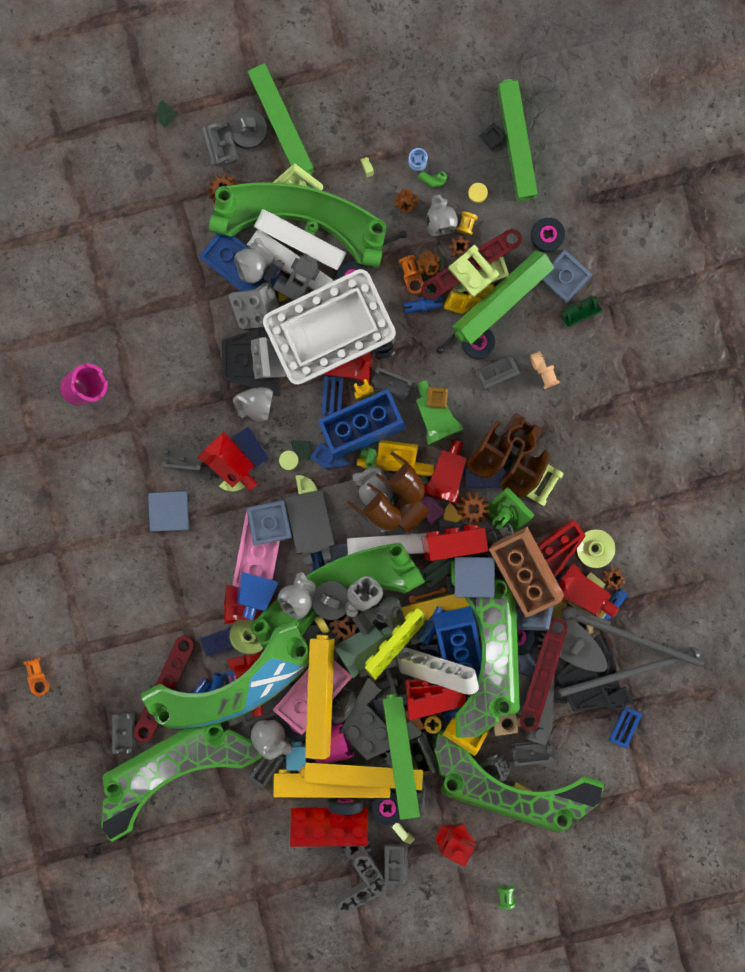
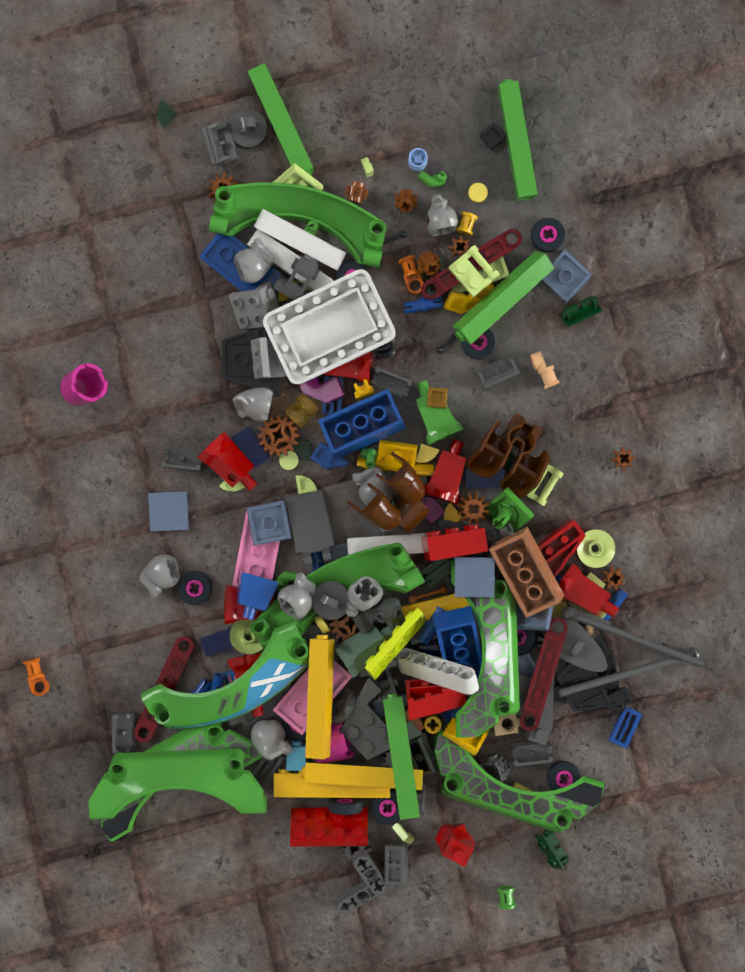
(160, 574): none -> light grey piece
(195, 770): none -> bright green panel
(204, 590): none -> black bush
(273, 271): black tile -> none
(275, 444): none -> dark orange gear
(284, 578): none -> bright green arm
(301, 410): none -> clear yellow wheel
(325, 392): none -> magenta tile
(356, 192): none -> dark orange gear
(426, 453): none -> light yellow tile
(556, 857): none -> dark green hinge
(562, 767): none -> black bush
(628, 458): none -> dark orange gear

